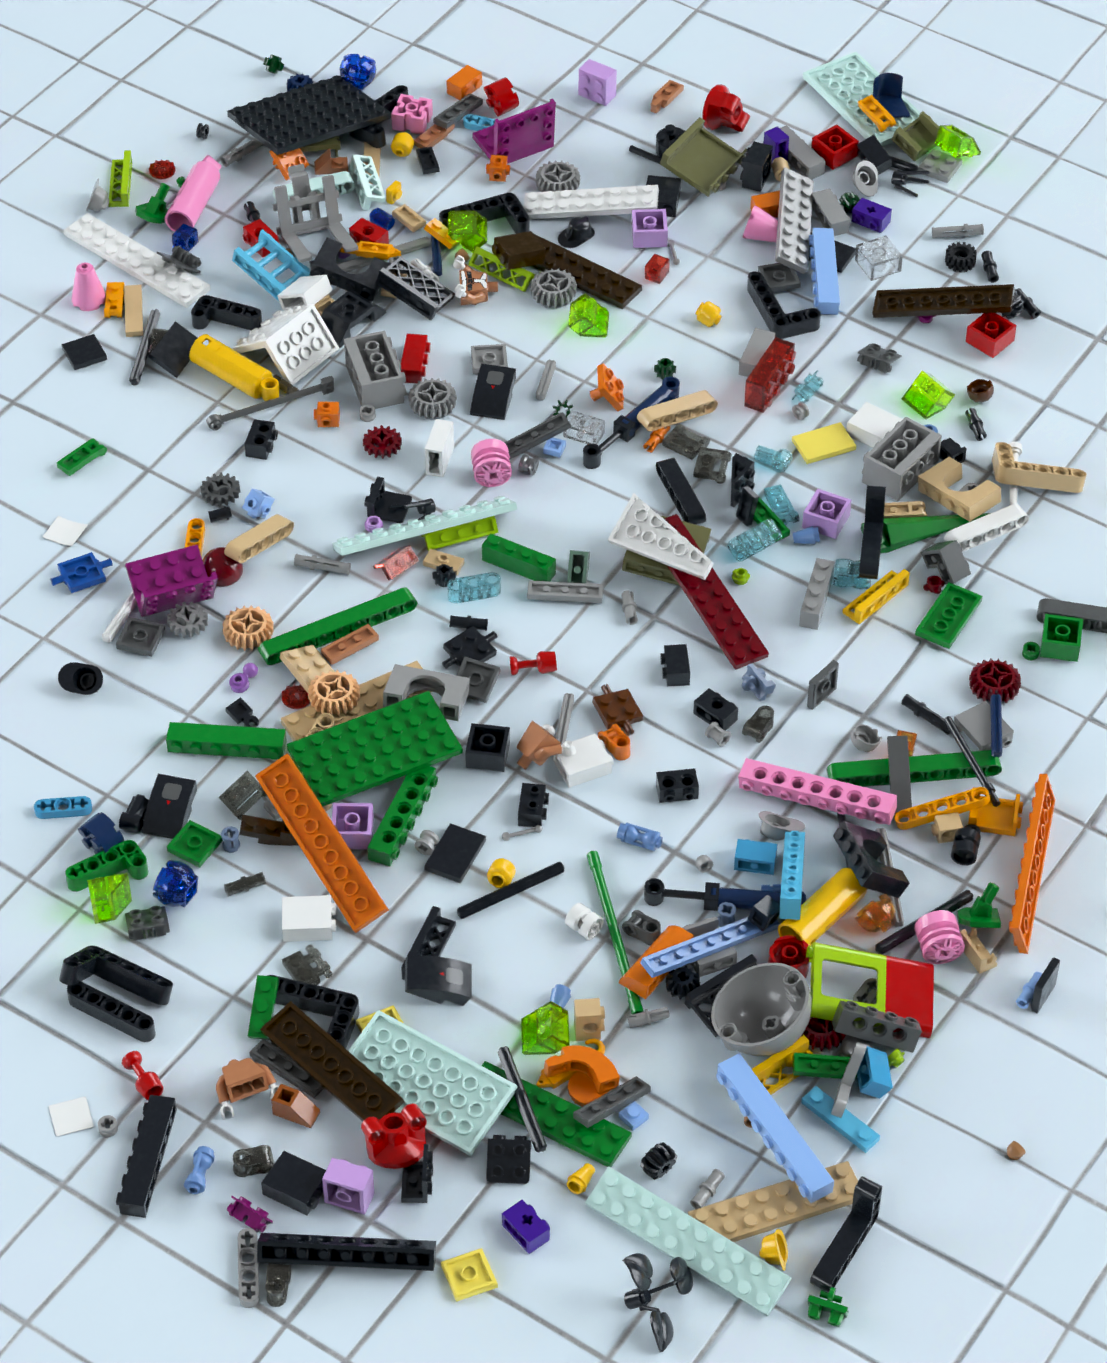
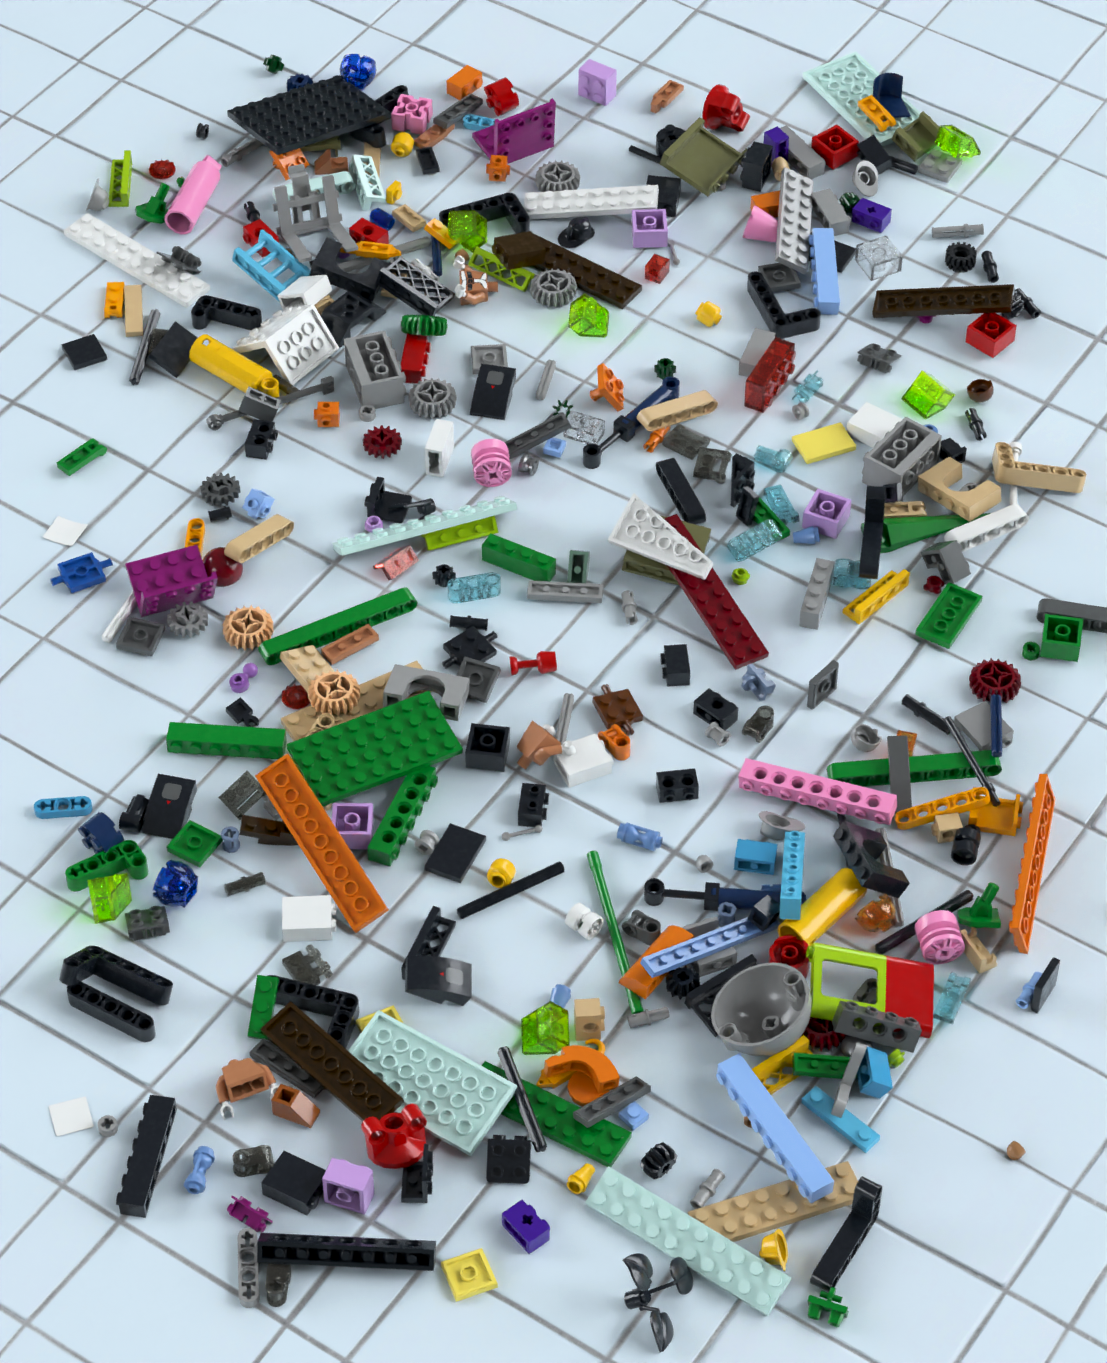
(80, 678): black piece -> none
(87, 288): bright pink cone -> none
(147, 1082): red piece -> none
(185, 237): clear blue brick -> none
(259, 405): none -> dark grey hinge
(342, 567): light grey pin -> none
(424, 325): none -> green gear
(436, 558): tan plate -> none
(893, 493): none -> black plate
(900, 178): black plant -> none
(951, 998): none -> clear light blue plate

